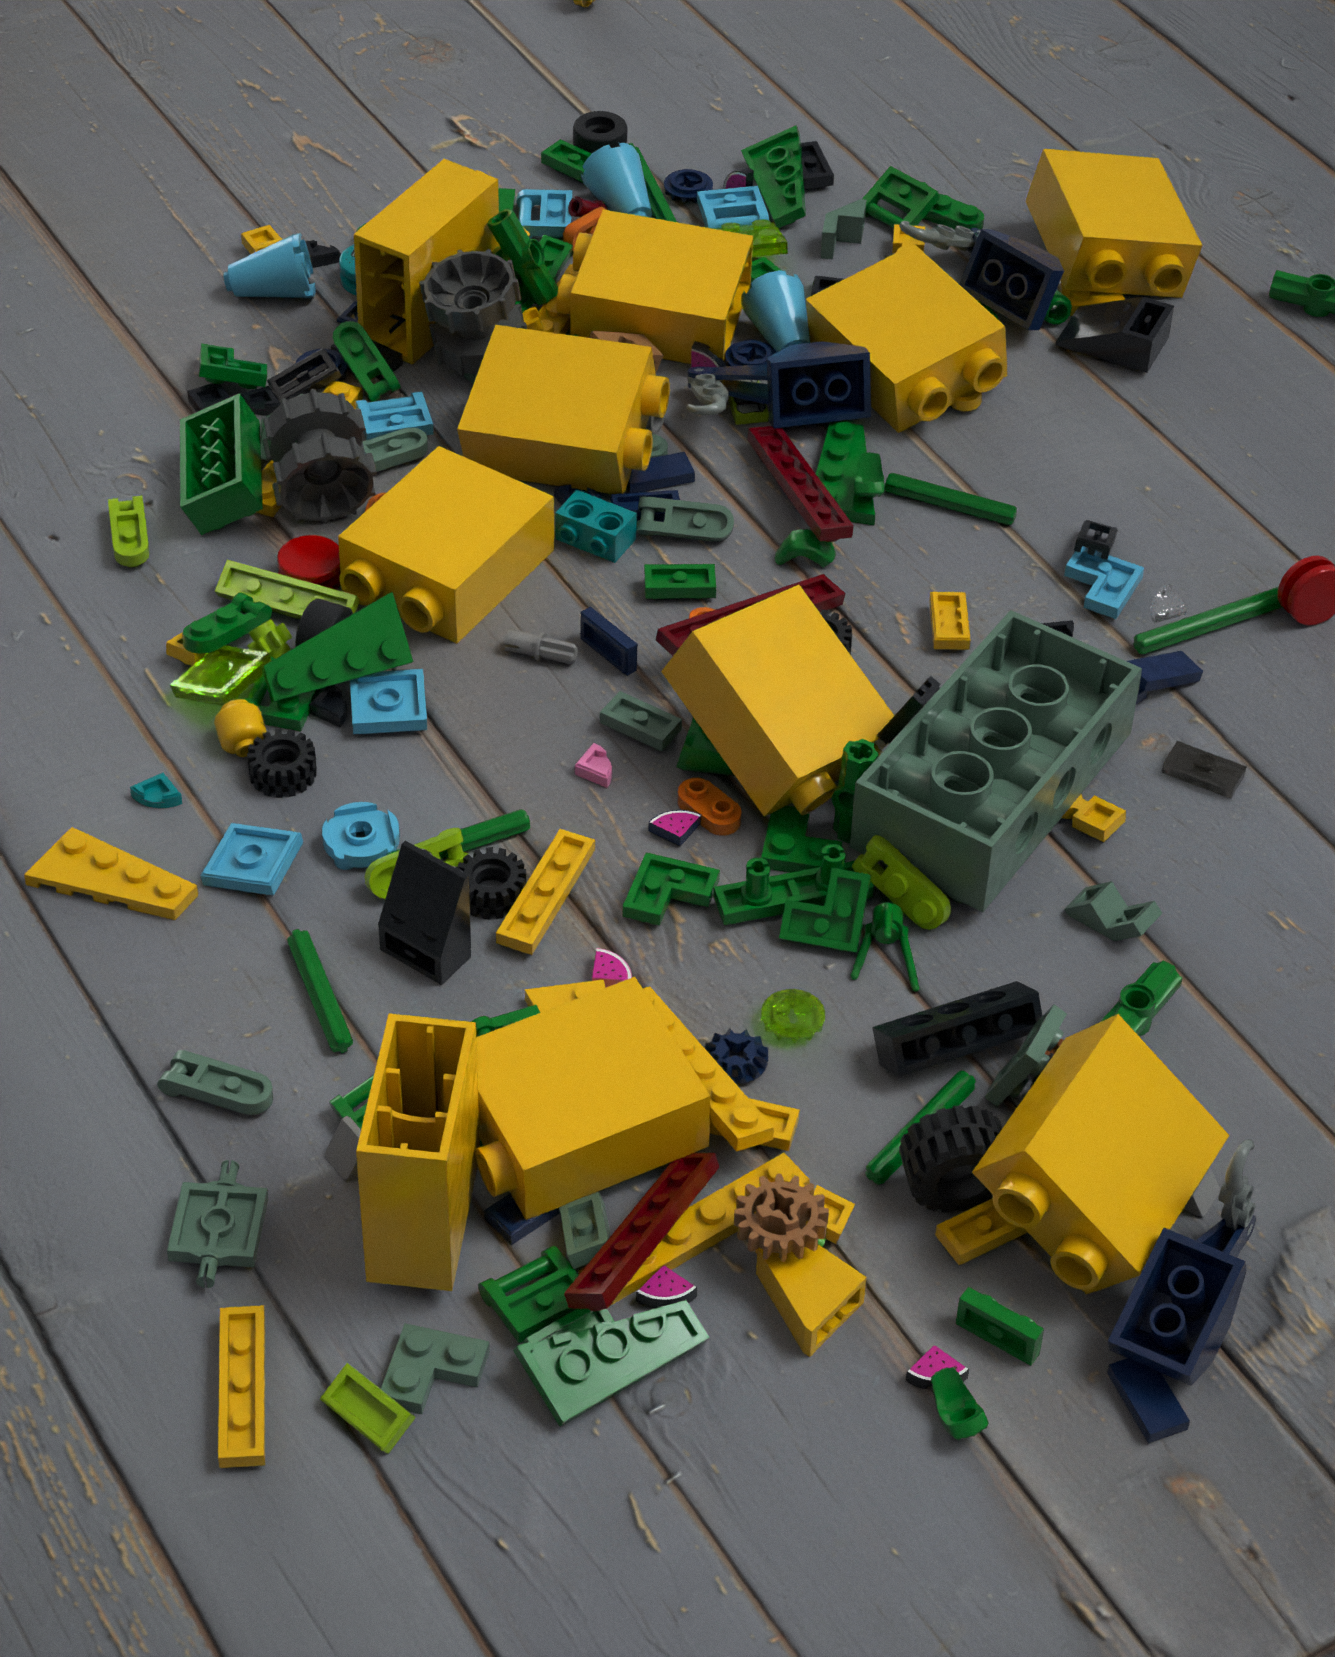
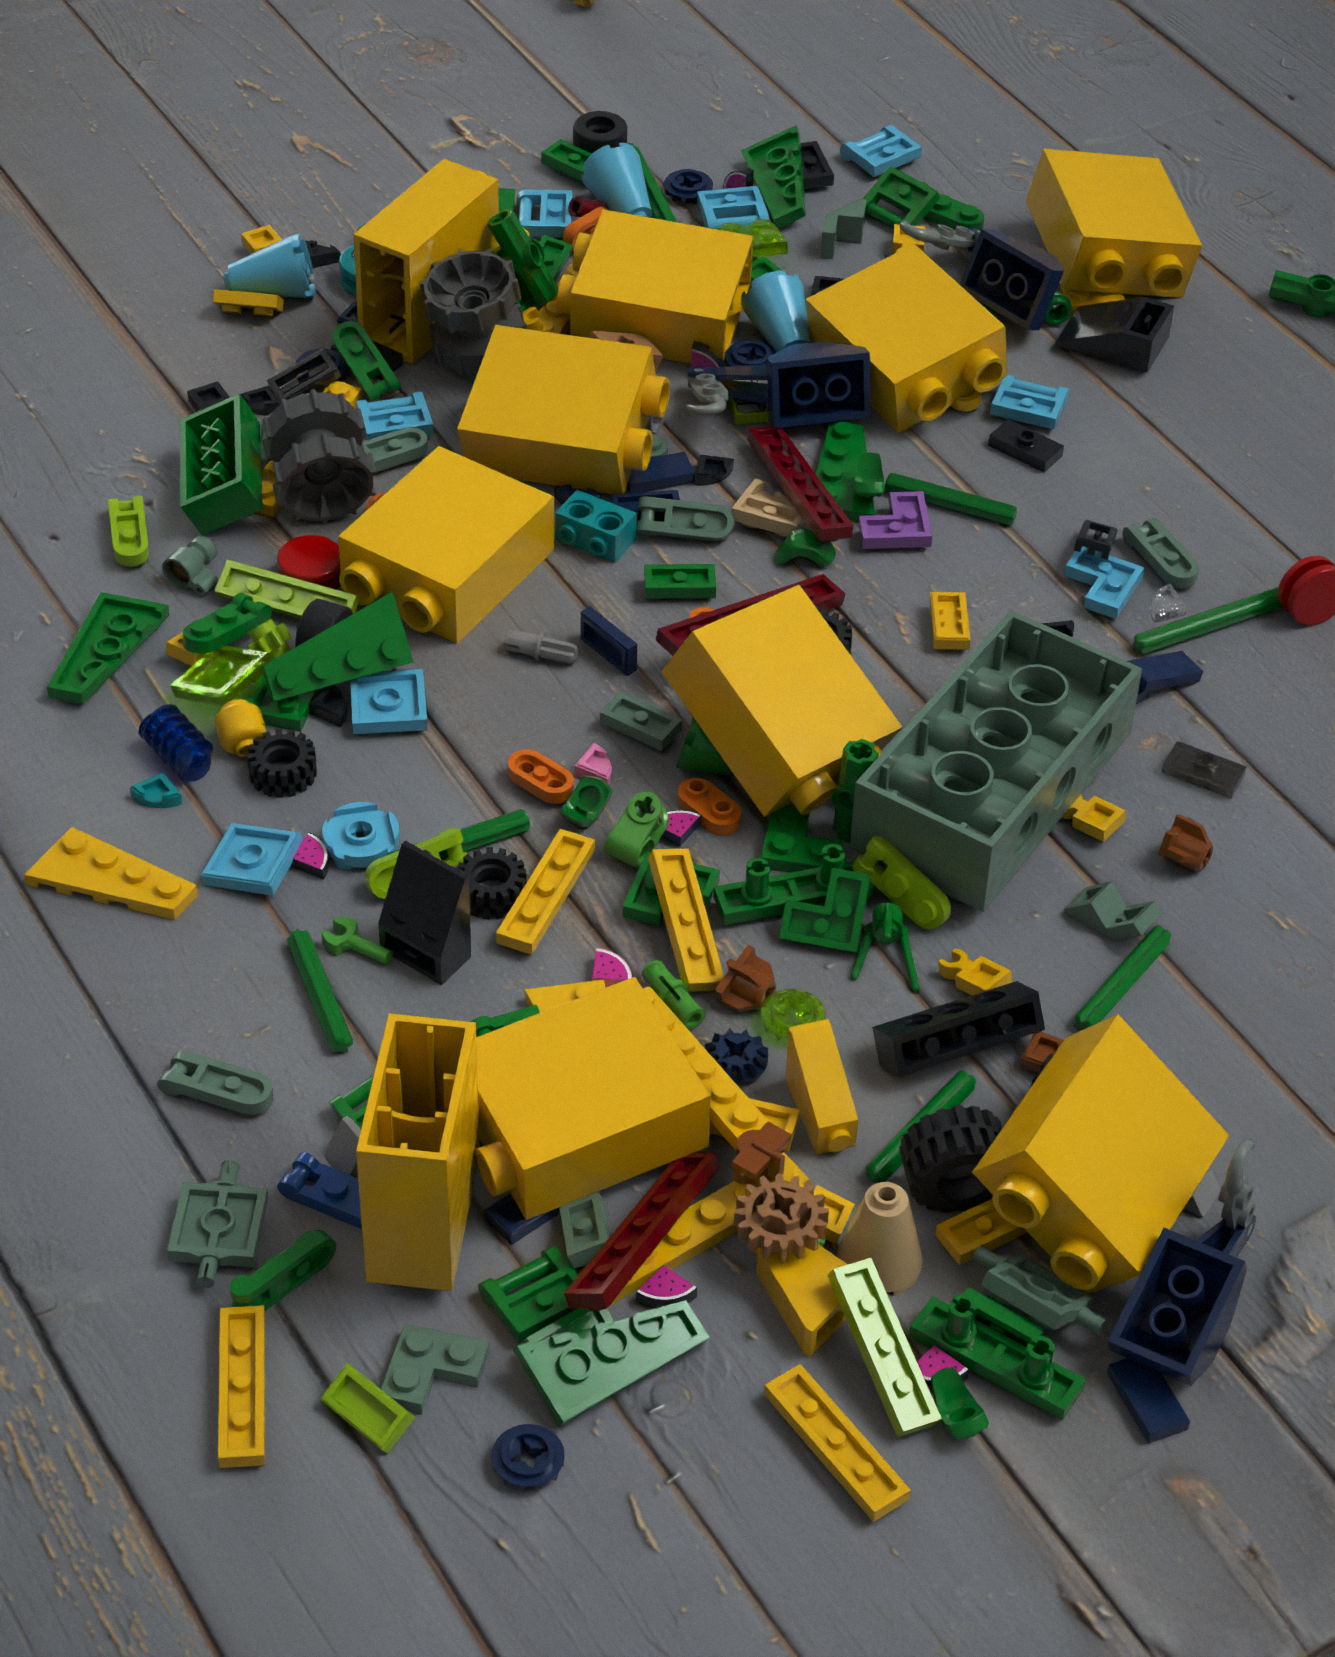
(103, 644): none -> green wing
(177, 742): none -> clear blue piece
(187, 566): none -> sand green piece
(219, 365): green plate -> none
(261, 303): none -> yellow plate
(284, 1272): none -> green plate
(312, 856): none -> tile
(333, 1191): none -> blue plate
(350, 939): none -> bright green bar
(538, 1443): none -> dark blue gear
(540, 776): none -> orange plate
(587, 801): none -> green hair
(637, 829): none -> bright green piece
(686, 918): none -> yellow plate
(686, 1008): none -> bright green pin
(712, 469): none -> black tile
(746, 982): none -> dark orange piece
(760, 1154): none -> dark orange piece
(762, 510): none -> tan wing
(820, 1087): none -> yellow slope
(837, 1442): none -> yellow plate
(881, 151): none -> medium azure plate
(884, 1347): none -> plate
(887, 1234): none -> tan cone
(904, 527): none -> medium lavender plate
(909, 710): black tile -> none
(974, 975): none -> yellow plate
(996, 1357): none -> green plate
(1026, 445): none -> black plate
(1029, 402): none -> medium azure plate
(1030, 1057): sand green plate -> none
(1037, 1292): none -> sand green plate
(1122, 978): none -> green axle
(1147, 996): green piece -> none
(1162, 553): none -> sand green plate
(1187, 844): none -> dark orange piece

